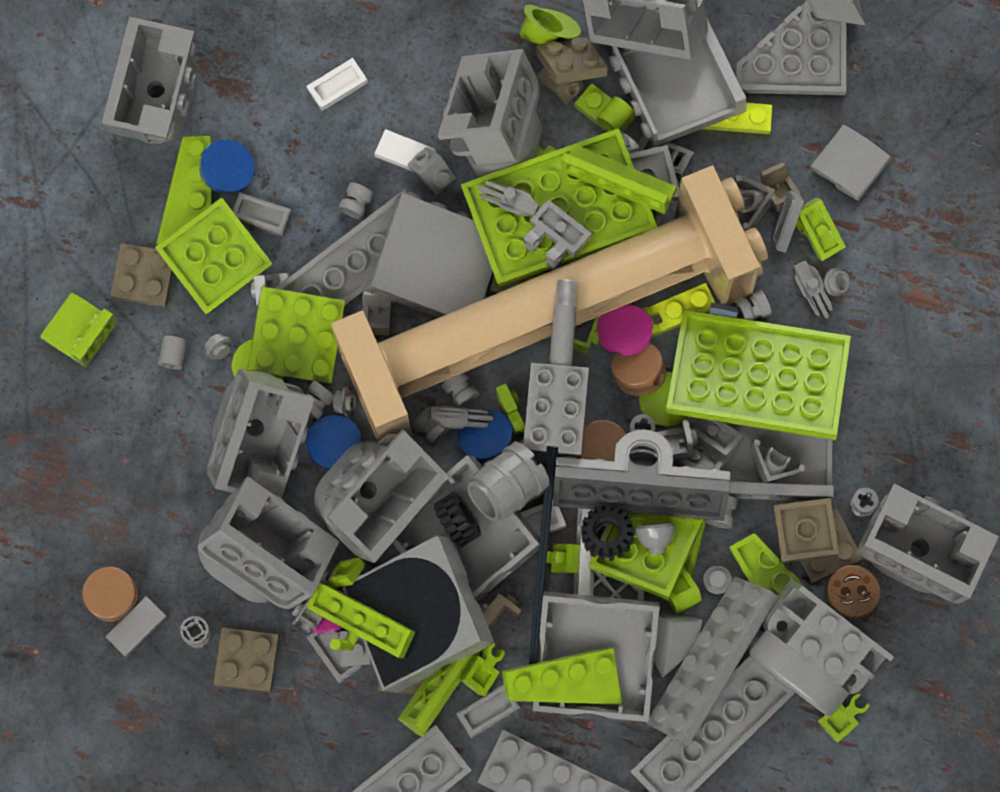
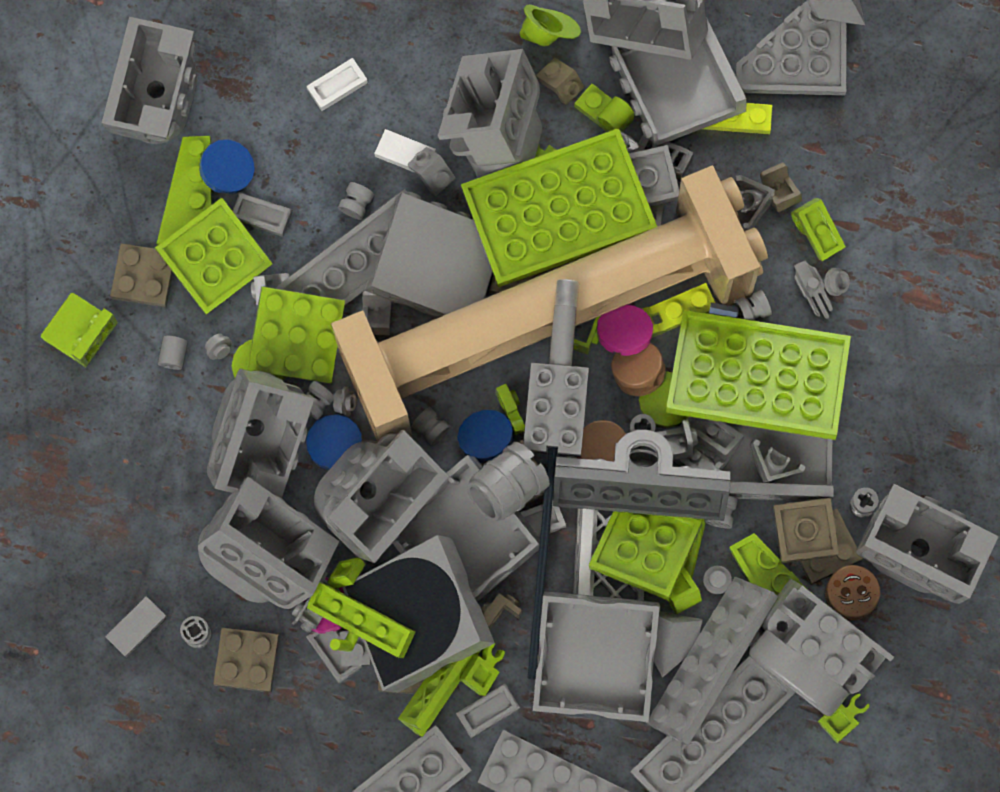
(110, 594): medium nougat head -> none
(457, 417): light grey piece -> none
(457, 519): black tyre -> none
(462, 391): light grey wheel -> none
(512, 199): light grey piece -> none
(559, 228): light grey plate -> none
(564, 558): lime tile -> none
(569, 679): lime wing -> none
(571, 60): dark tan plate -> none
(607, 516): black tyre -> none
(618, 178): lime fence -> none
(655, 536): light grey brick -> none
(787, 221): light grey tile -> none
(851, 162): light grey slope -> none

